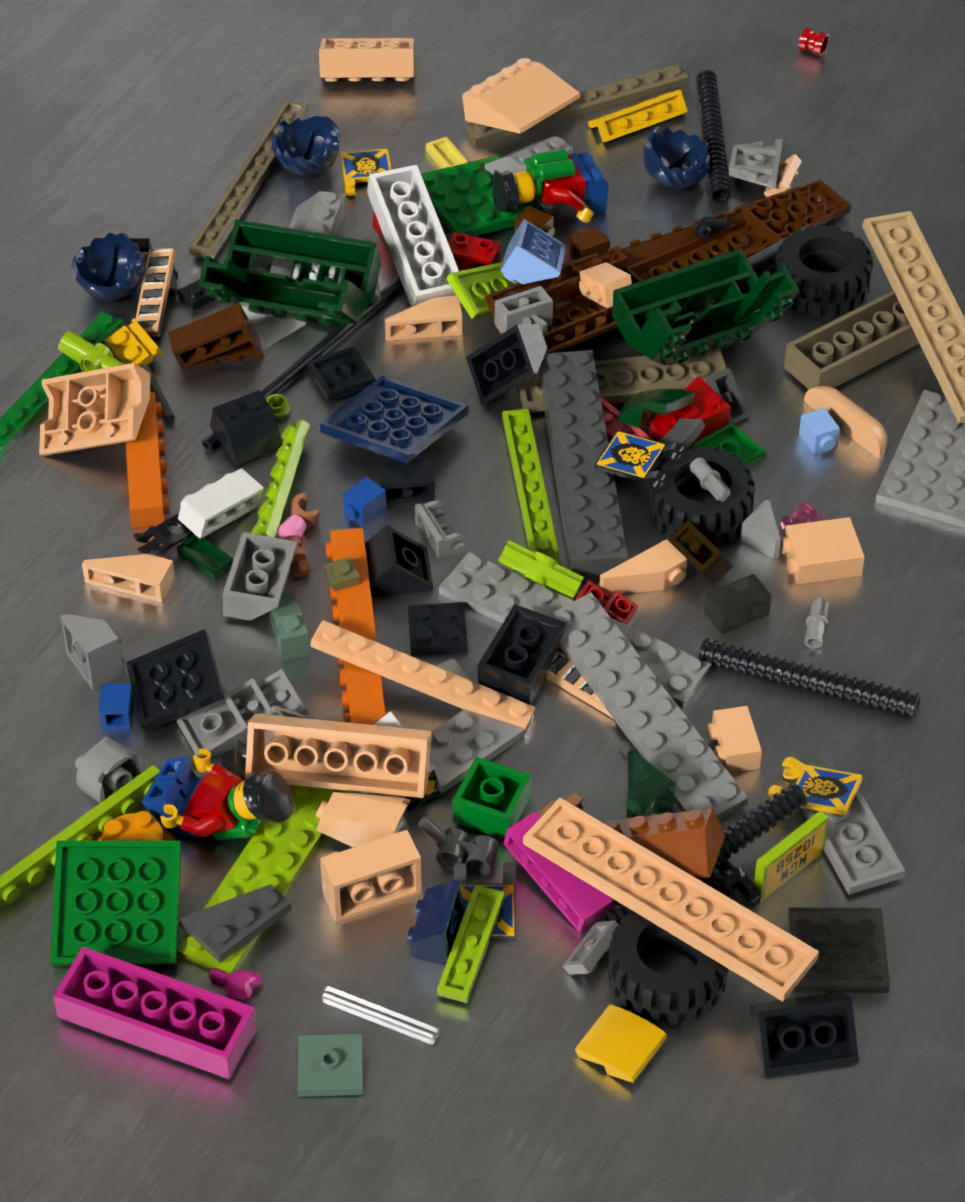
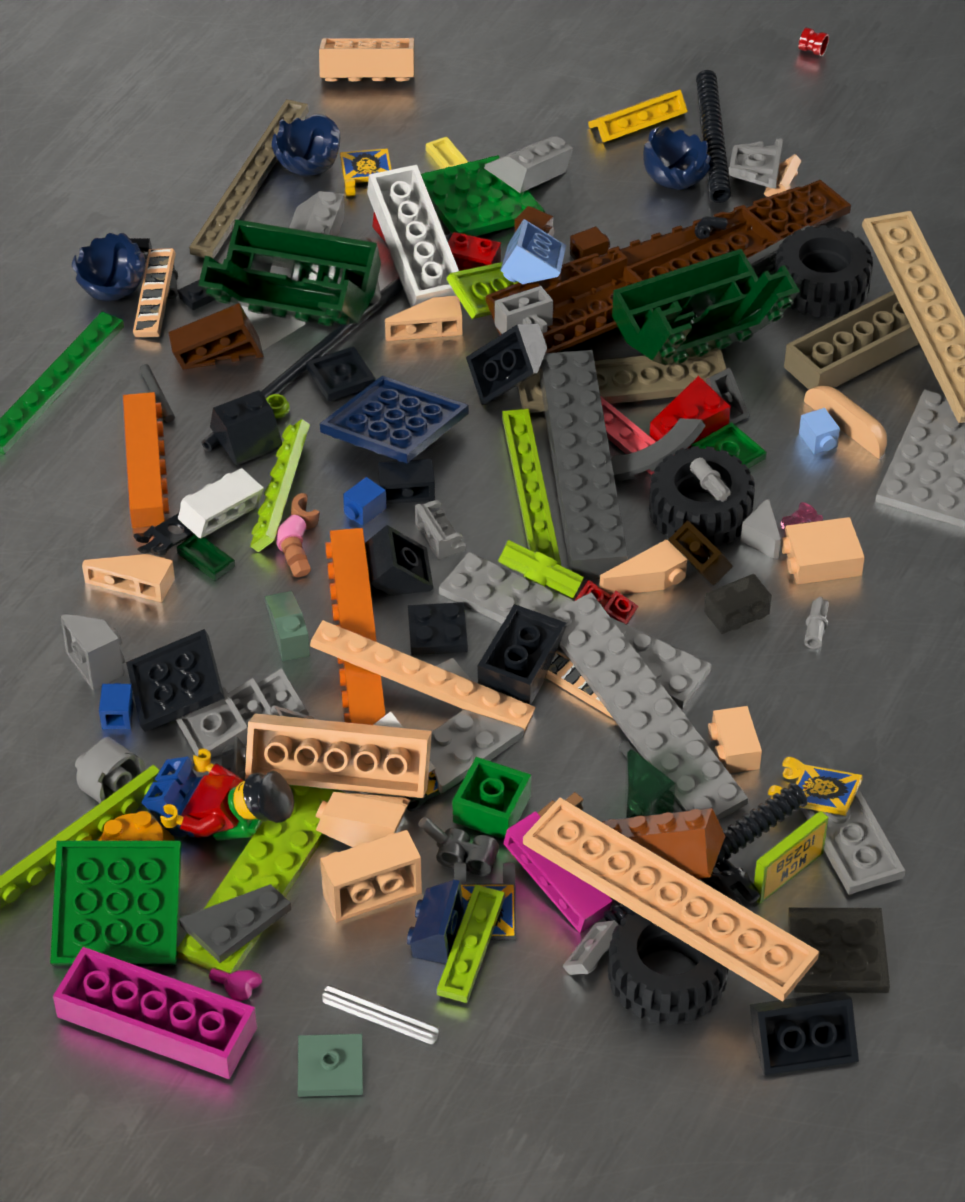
(86, 354): lime piece -> none
(94, 408): light nougat piece -> none
(133, 345): yellow plate -> none
(257, 576): light grey slope -> none
(342, 574): olive plate -> none
(517, 97): light nougat slope -> none
(556, 179): piece -> none
(595, 100): dark tan plate -> none
(600, 281): light nougat brick -> none
(621, 1043): yellow slope -> none
(637, 457): flag -> none
(642, 407): dark green slope -> none
(809, 678): black piece -> none

